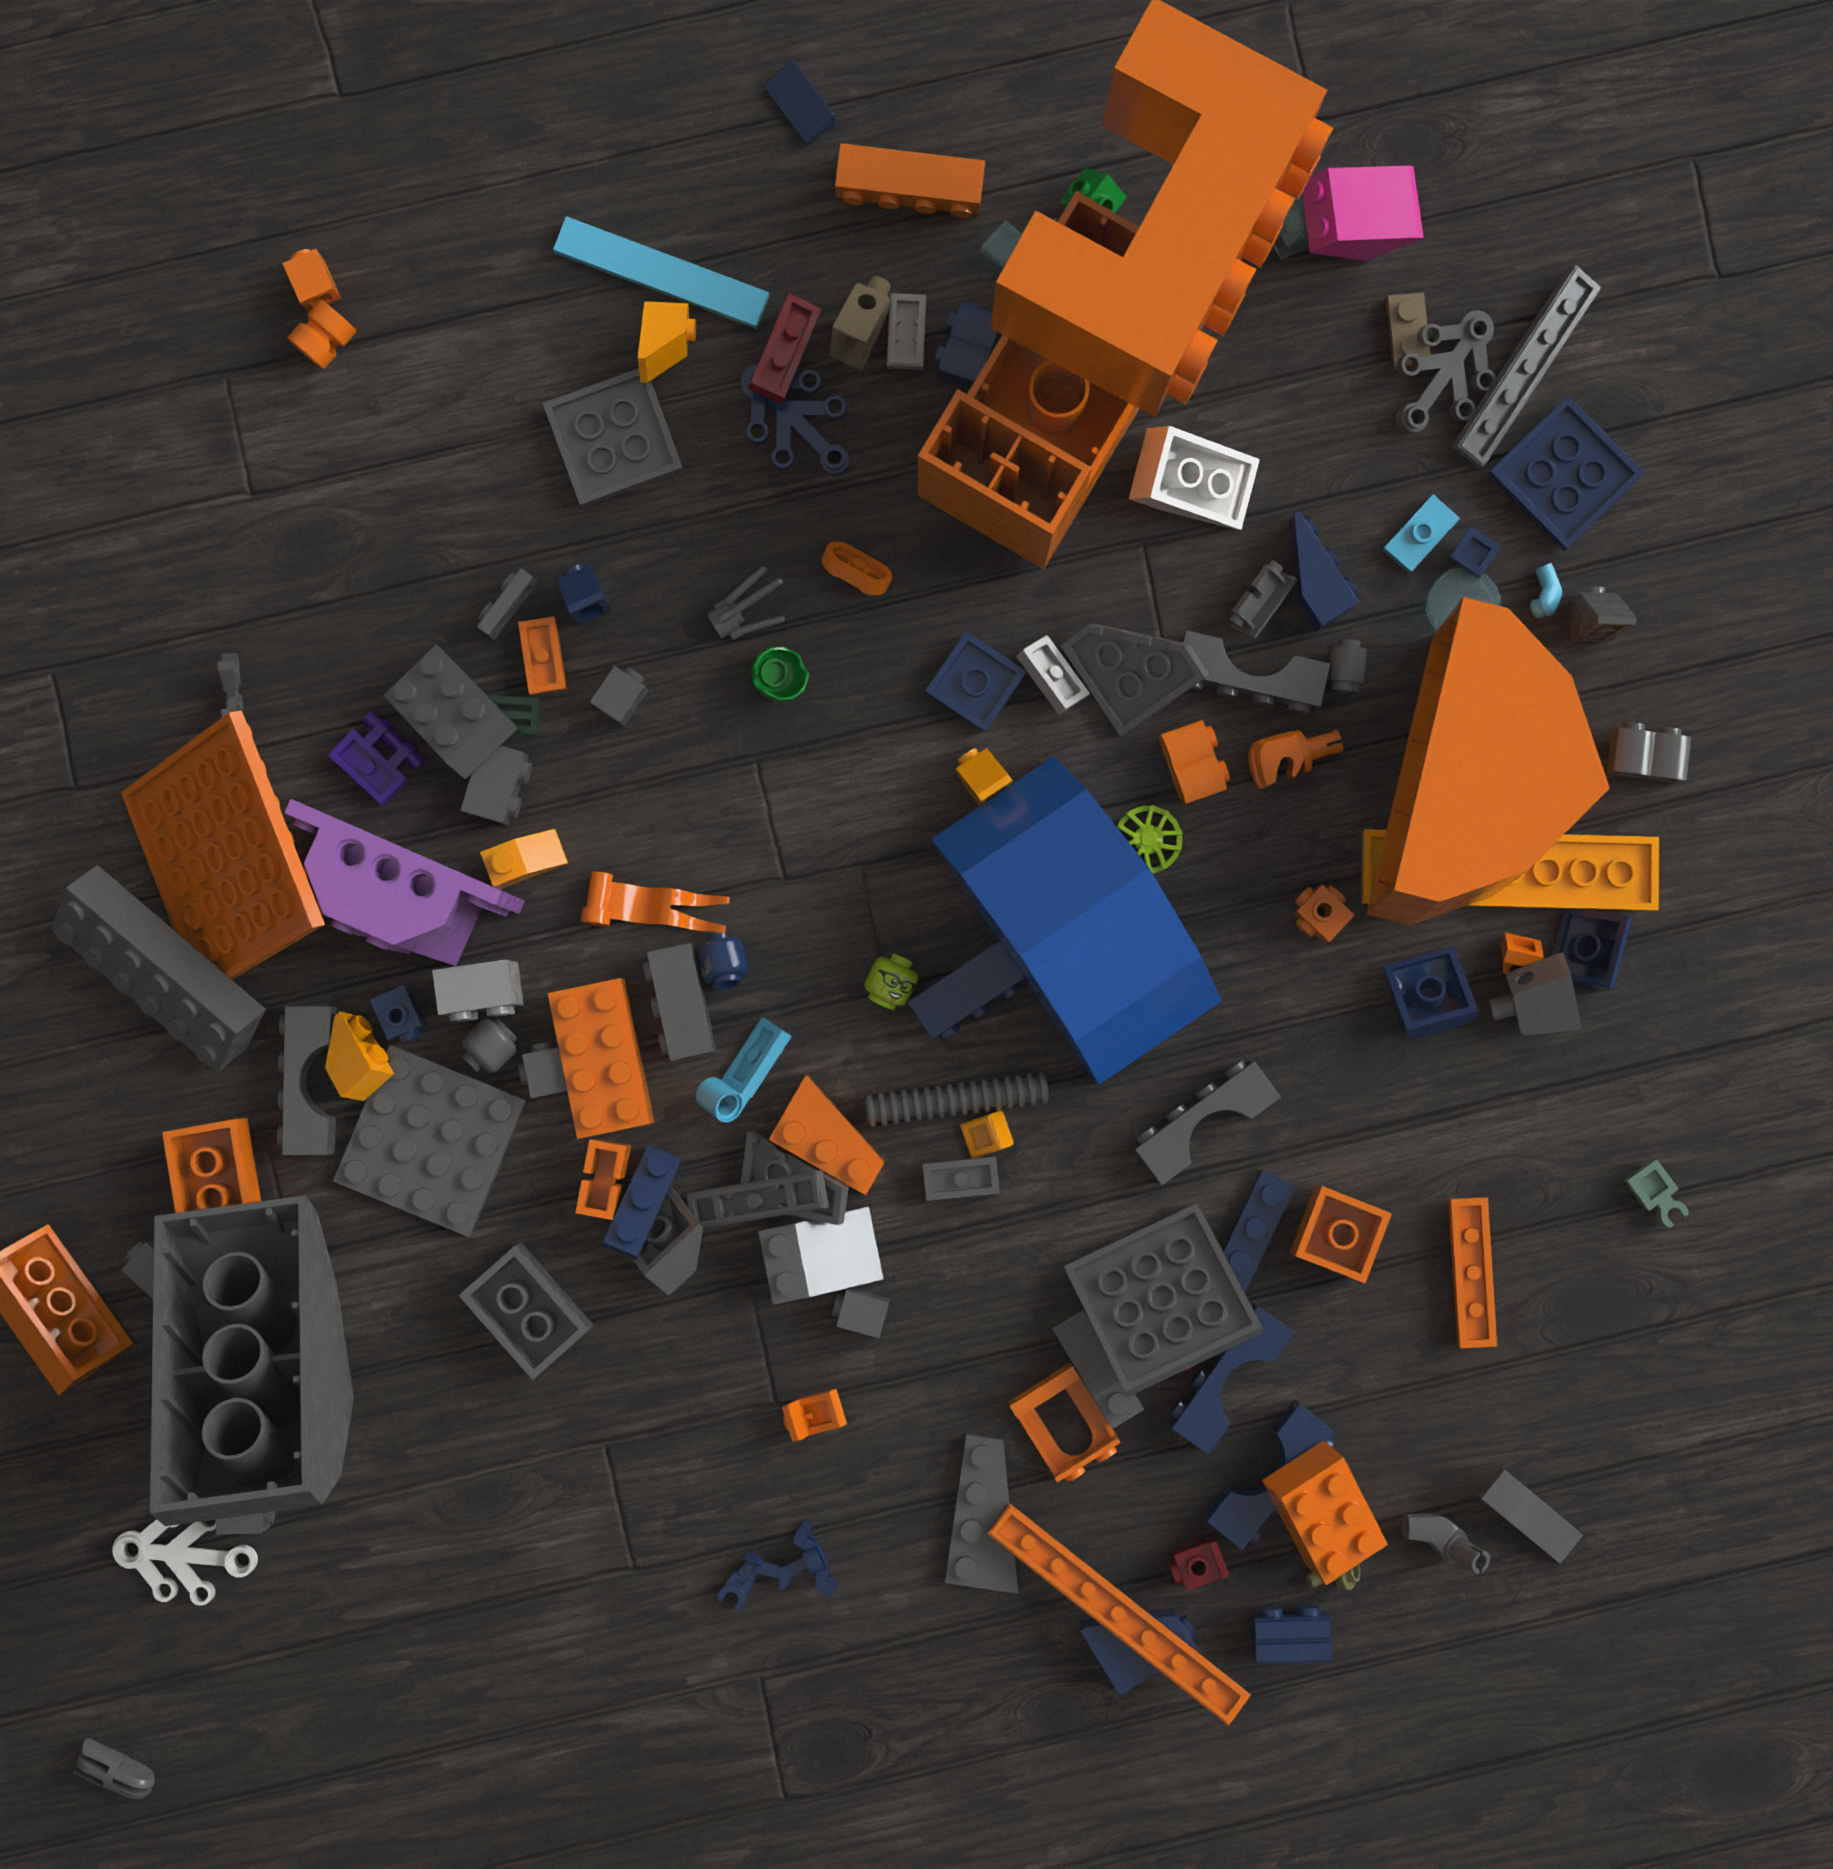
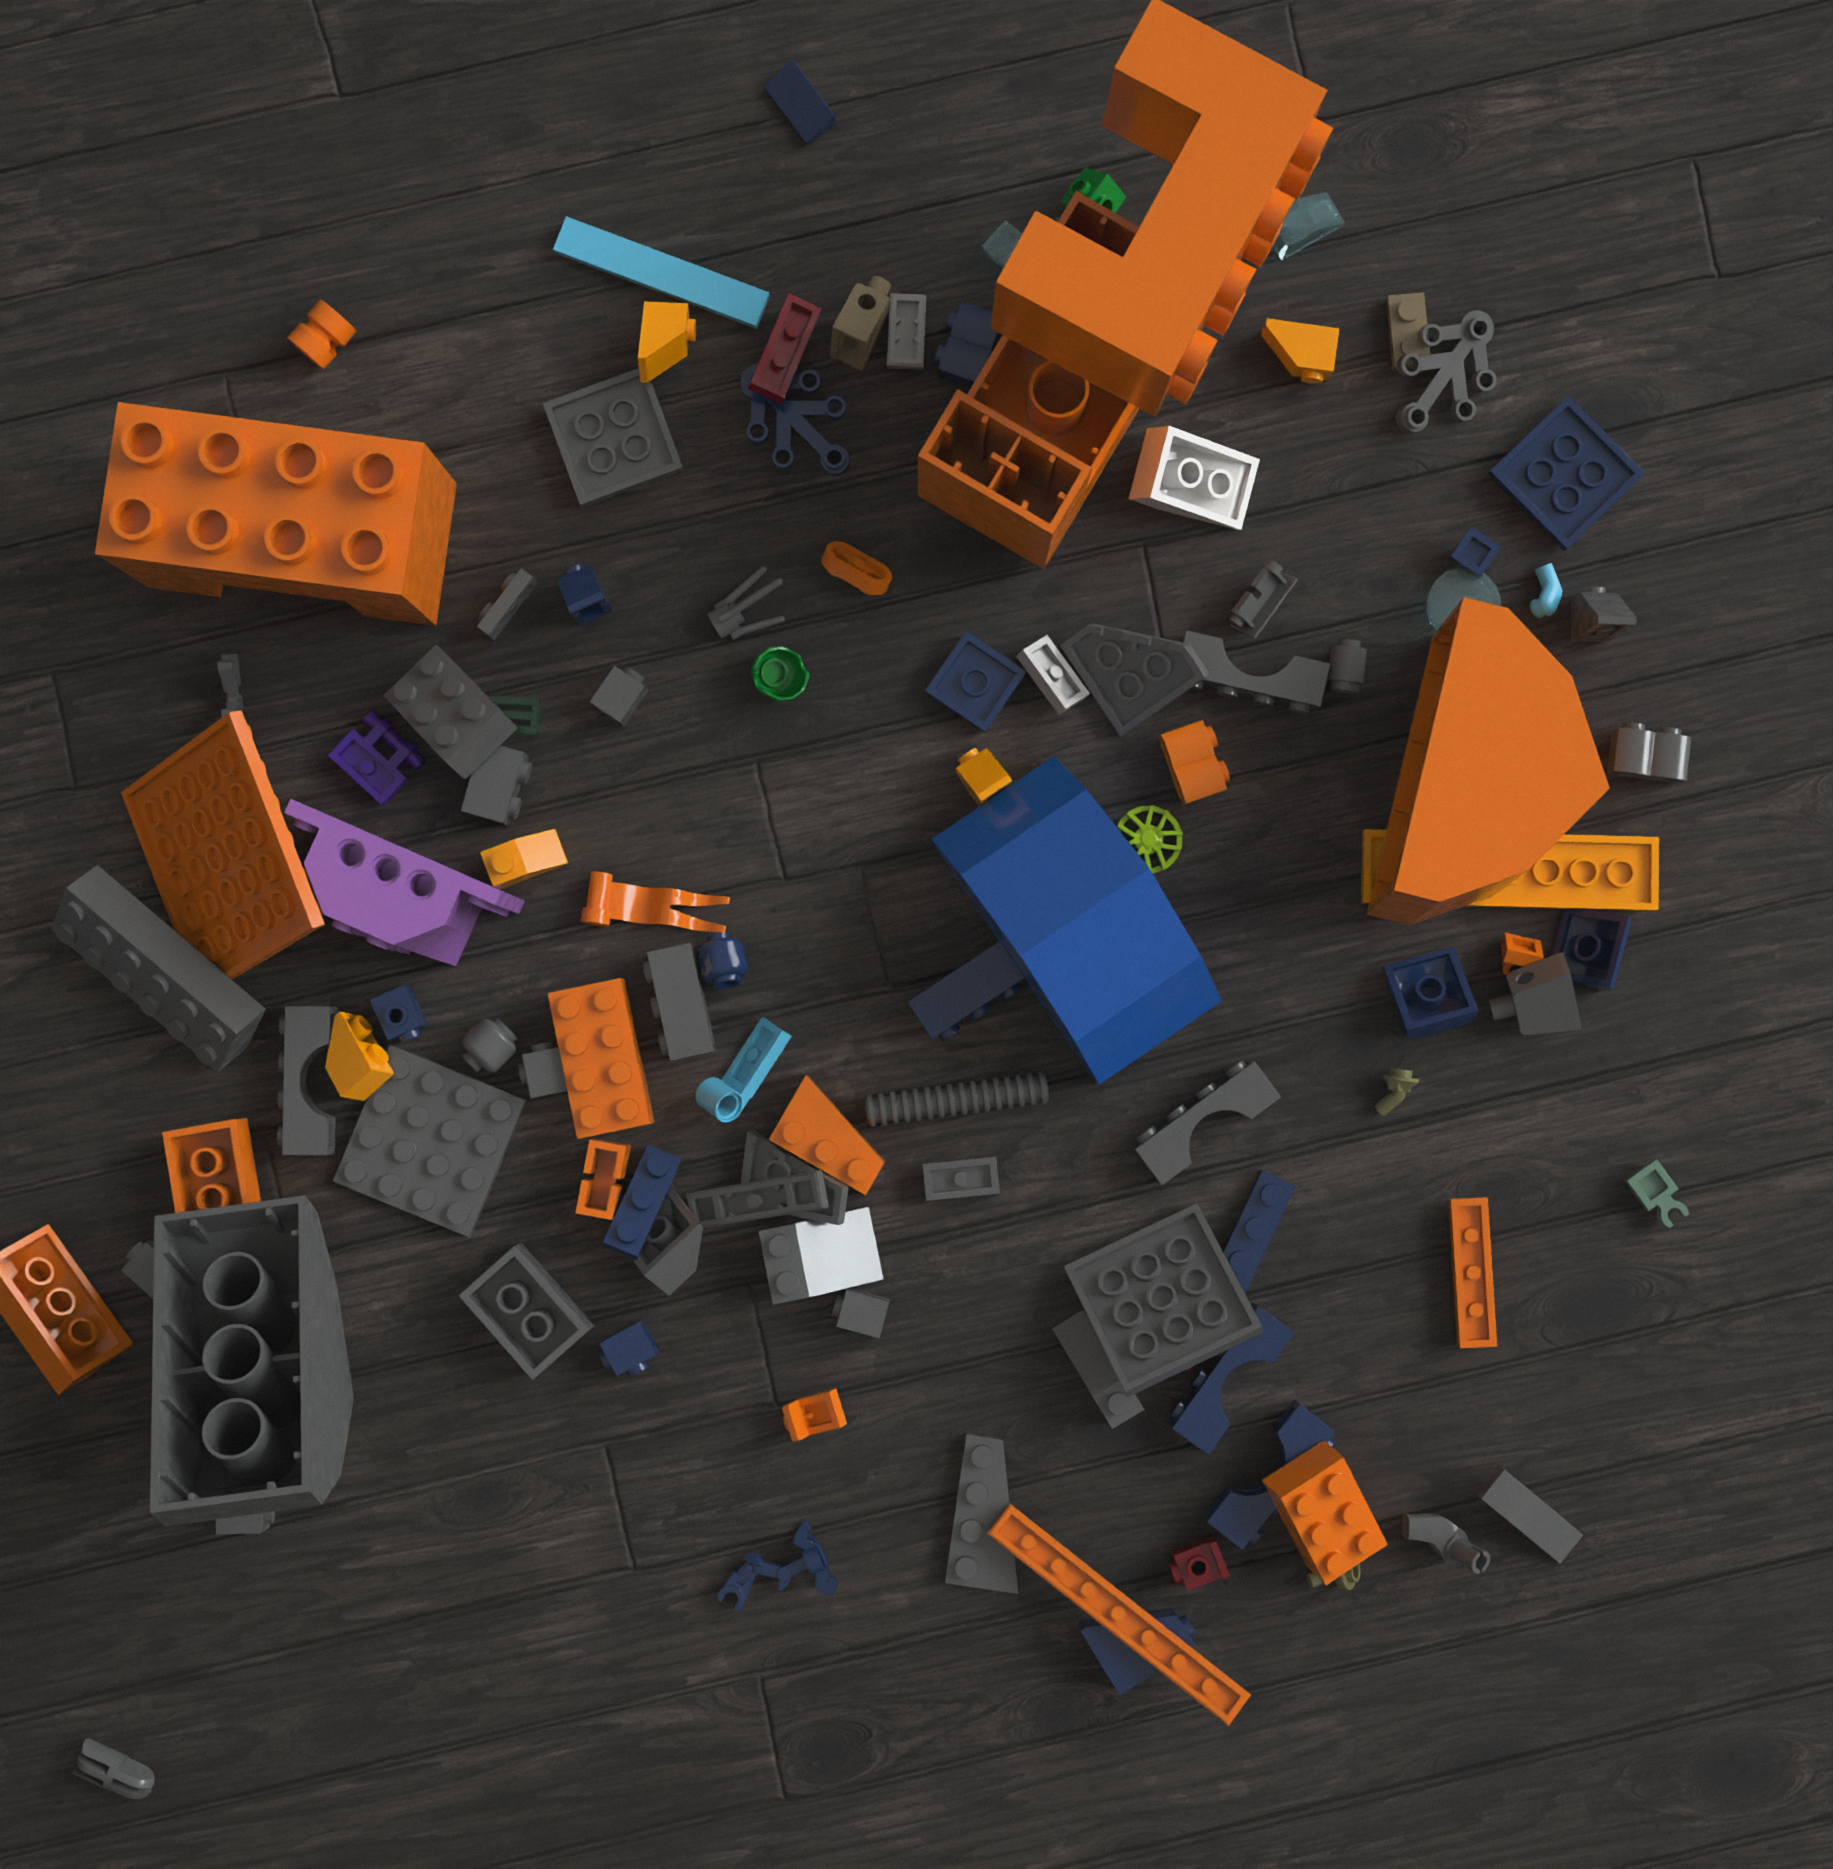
(177, 1557): white plant -> none
(276, 510): none -> orange brick
(311, 278): orange brick -> none
(478, 988): light grey brick -> none
(542, 656): orange plate -> none
(628, 1349): none -> dark blue brick
(891, 981): lime head -> none
(909, 180): orange brick -> none
(987, 1134): light orange slope -> none
(1060, 1463): orange panel -> none
(1291, 1636): dark blue brick -> none
(1298, 750): orange piece -> none
(1303, 348): none -> light orange slope
(1320, 586): dark blue slope -> none
(1335, 912): orange brick -> none
(1340, 1233): orange brick -> none
(1361, 211): dark pink slope -> none
(1400, 1083): none -> olive plate
(1421, 534): medium azure plate -> none
(1526, 366): dark grey tile -> none

